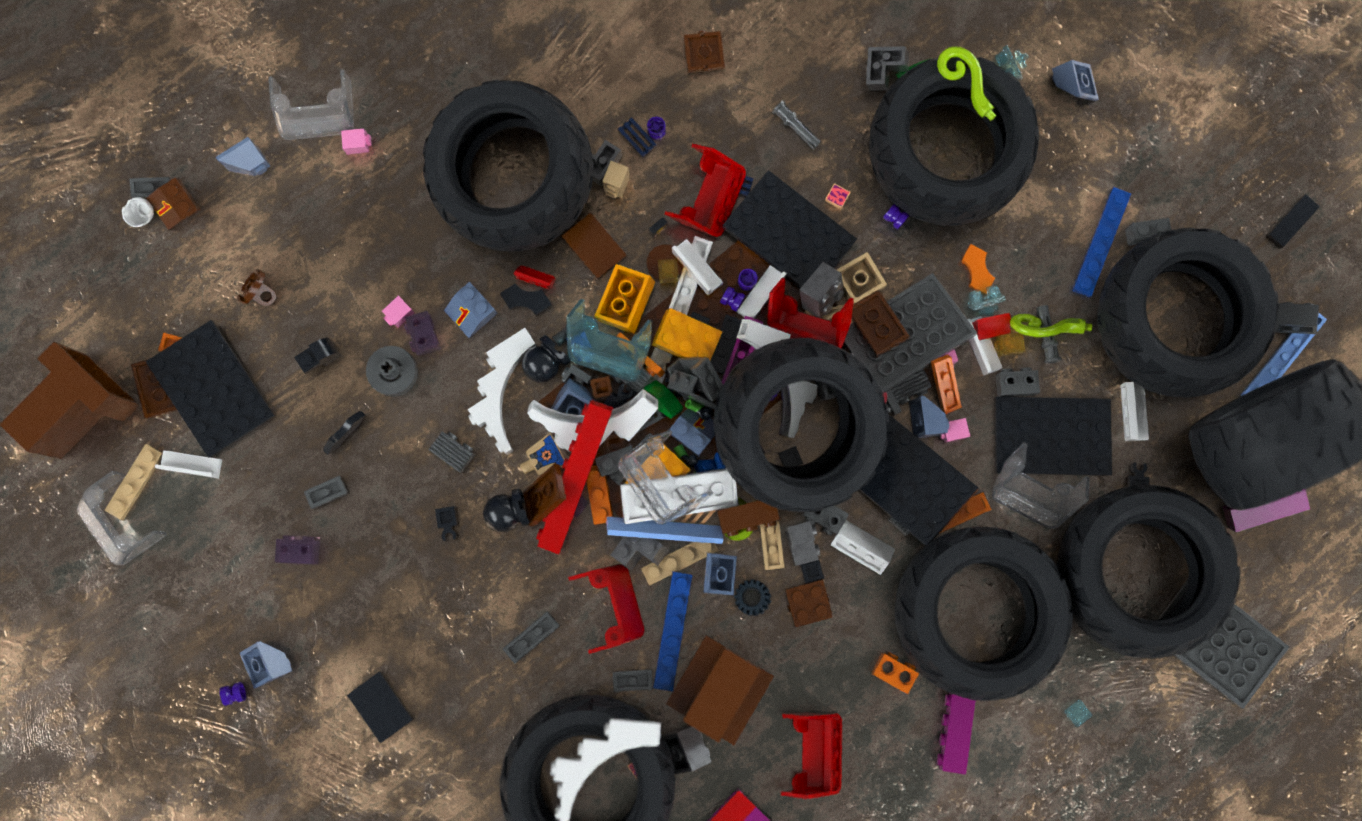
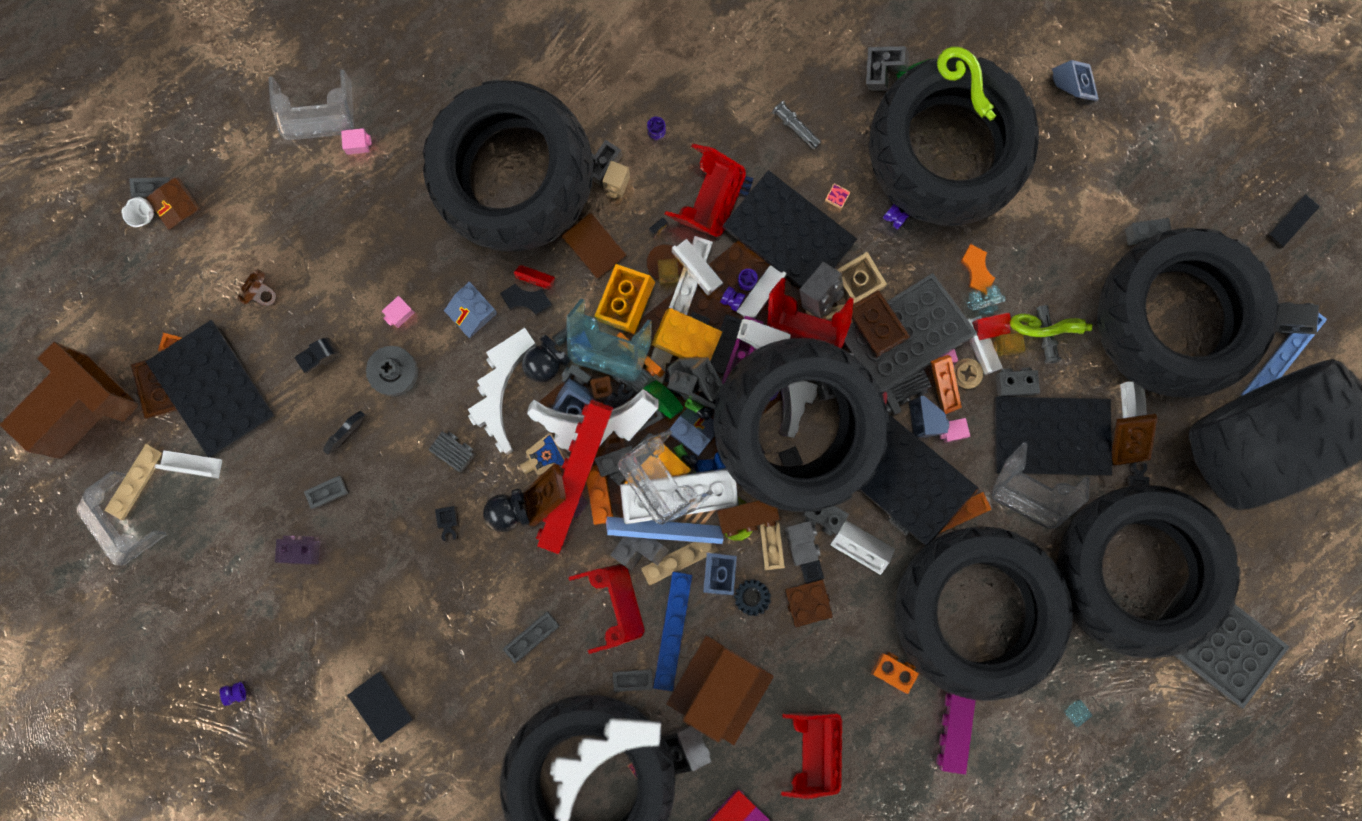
(244, 158): sand blue slope -> none
(264, 663): sand blue slope -> none
(422, 333): clear purple brick -> none
(626, 125): dark blue tile -> none
(704, 51): reddish brown plate -> none
(975, 369): none -> tan gear
(1006, 56): clear light blue hips -> none
(1101, 242): blue plate -> none
(1134, 439): none -> reddish brown tile
(1244, 519): magenta brick -> none

